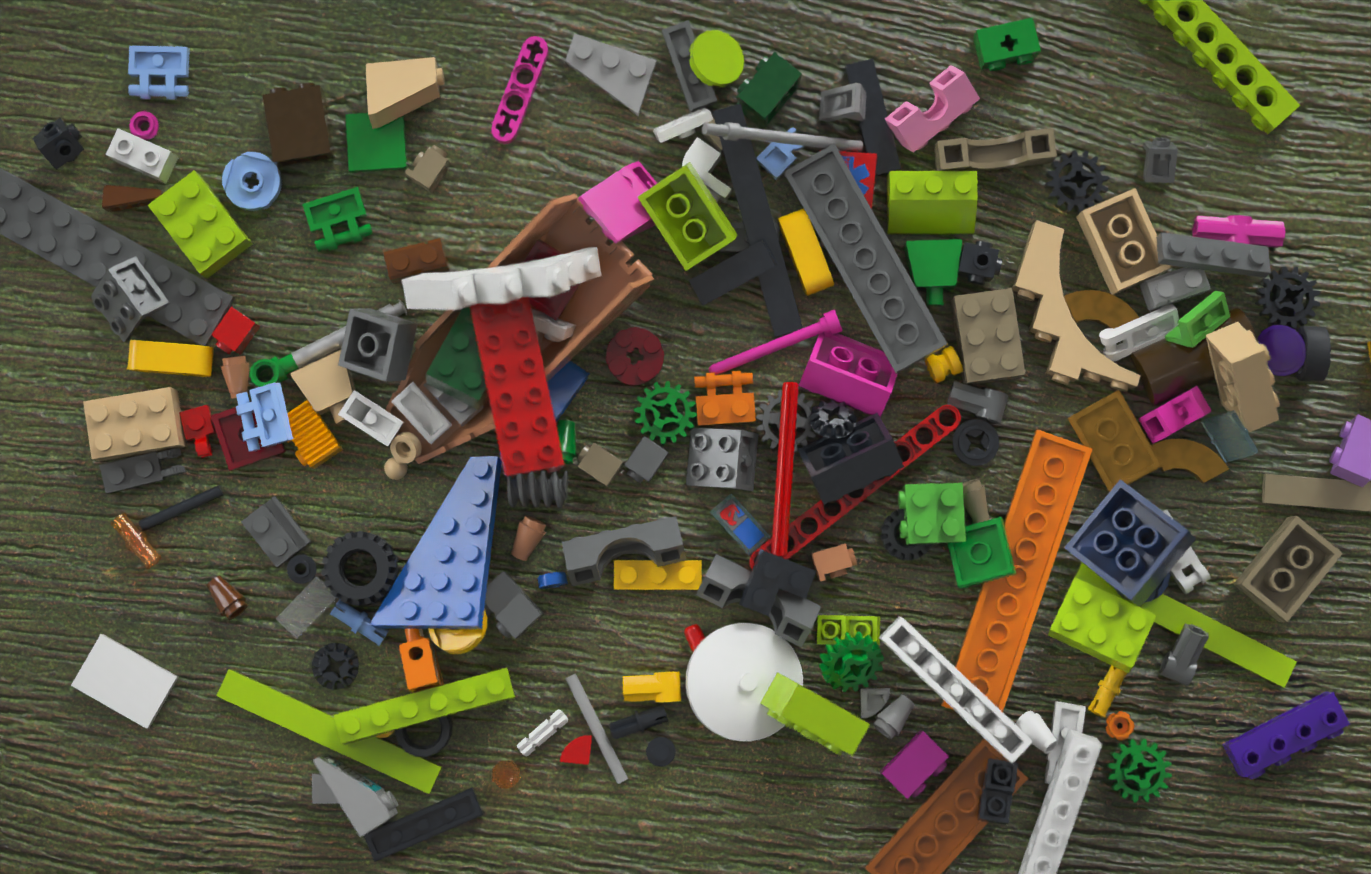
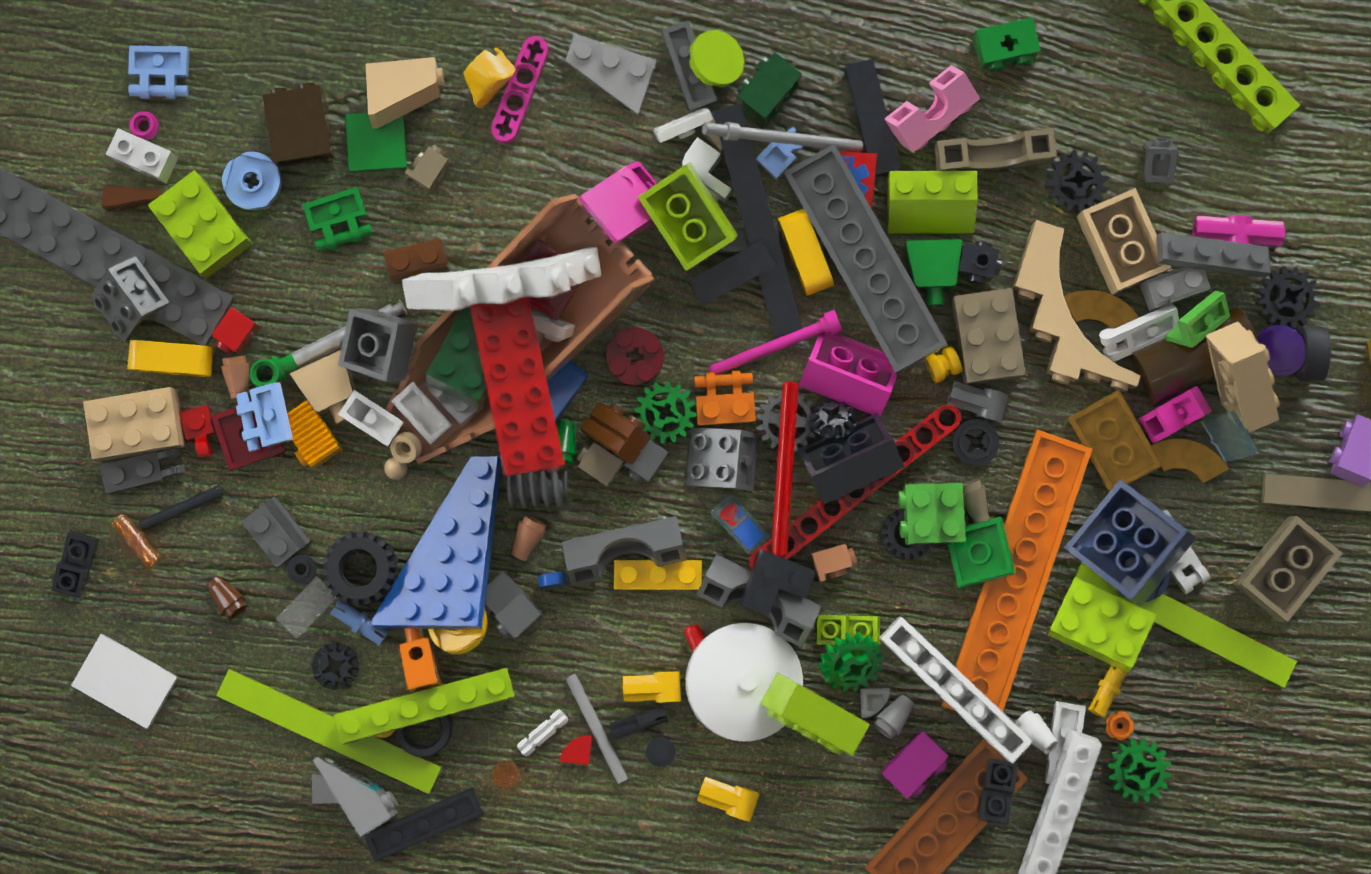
(59, 142): black brick -> none
(75, 564): none -> black slope
(487, 76): none -> yellow hair
(615, 432): none -> reddish brown brick
(736, 800): none -> yellow piece
(843, 102): light grey slope -> none
(1182, 661): dark grey piece -> none
(1286, 734): dark purple brick -> none

